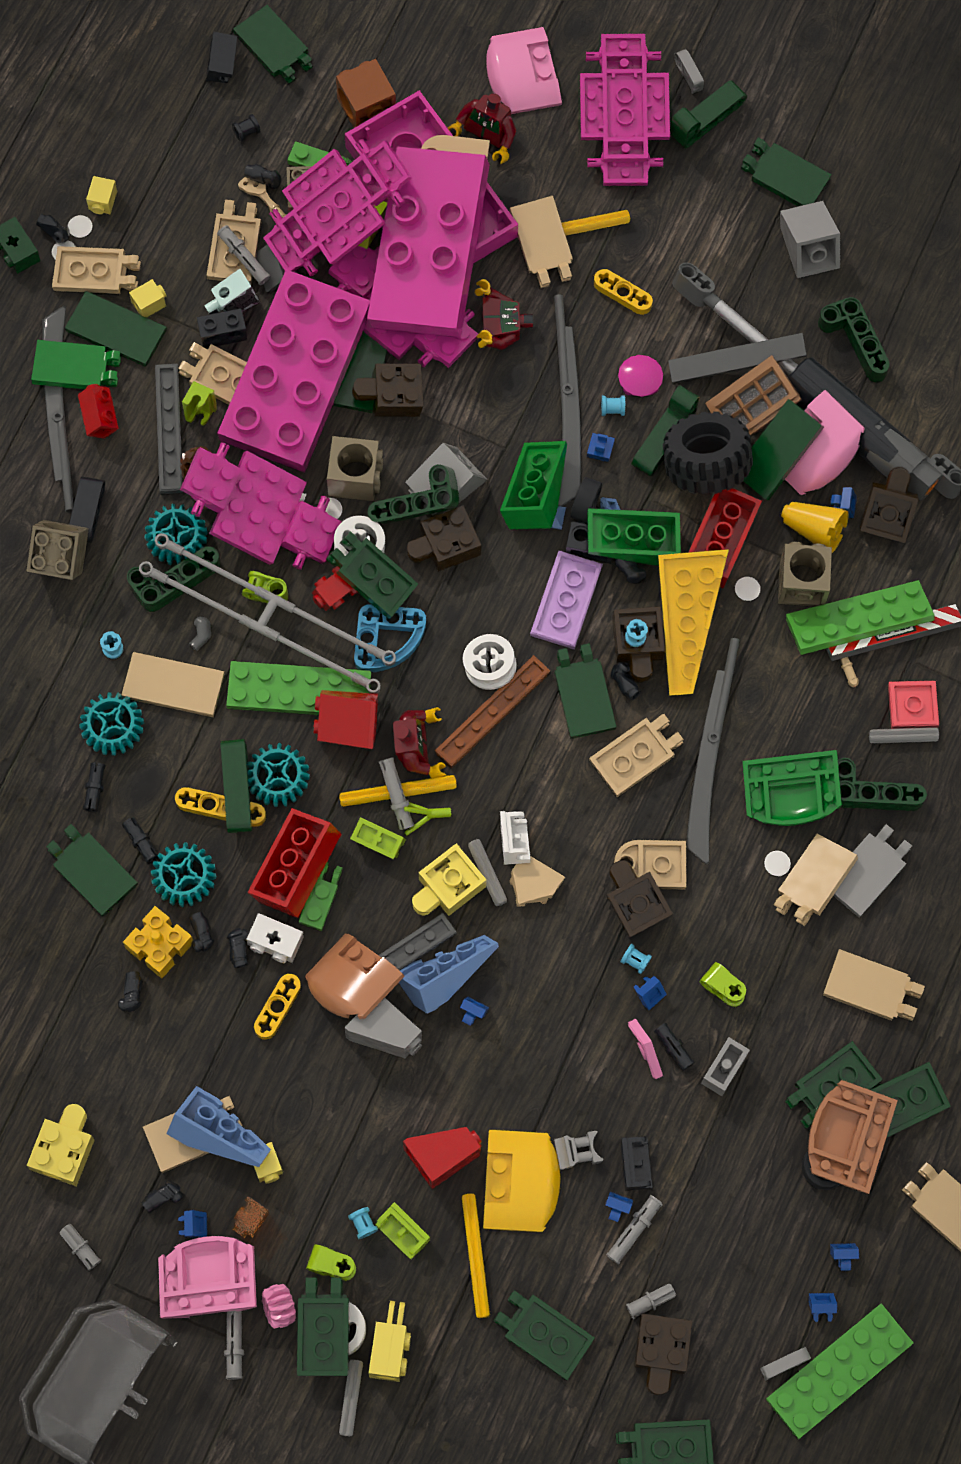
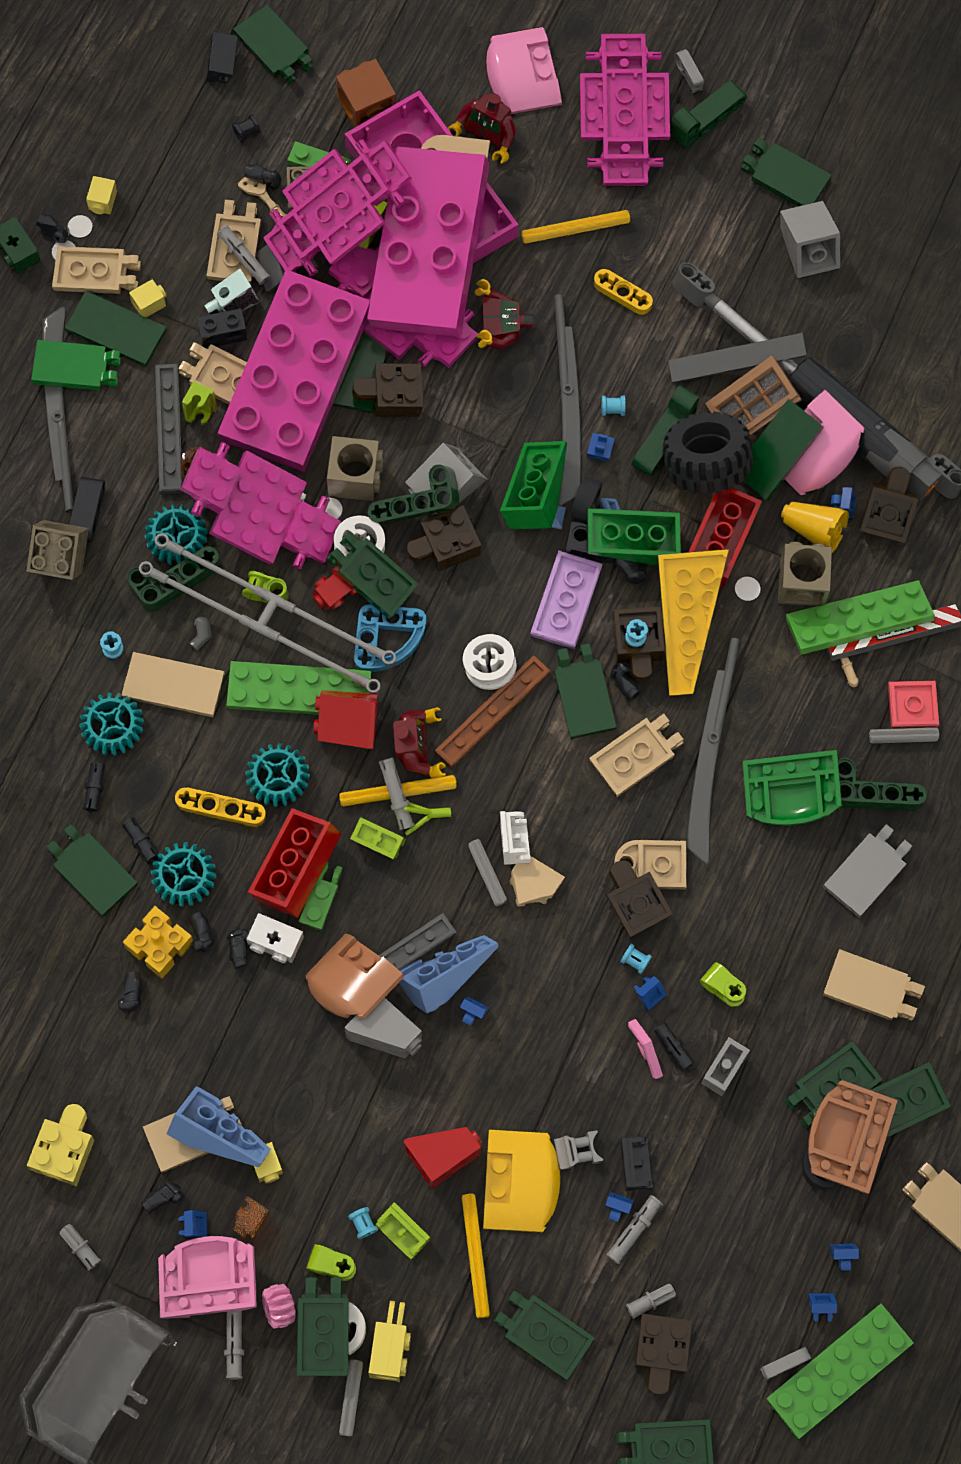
(98, 411): red brick -> none
(236, 785): dark green beam -> none
(262, 1018): yellow beam -> none
(450, 885): light yellow brick -> none
(542, 239): tan tile -> none
(640, 376): dark pink dish -> none
(777, 863): white sticker -> none
(815, 878): tan tile -> none
(858, 340): dark green beam -> none

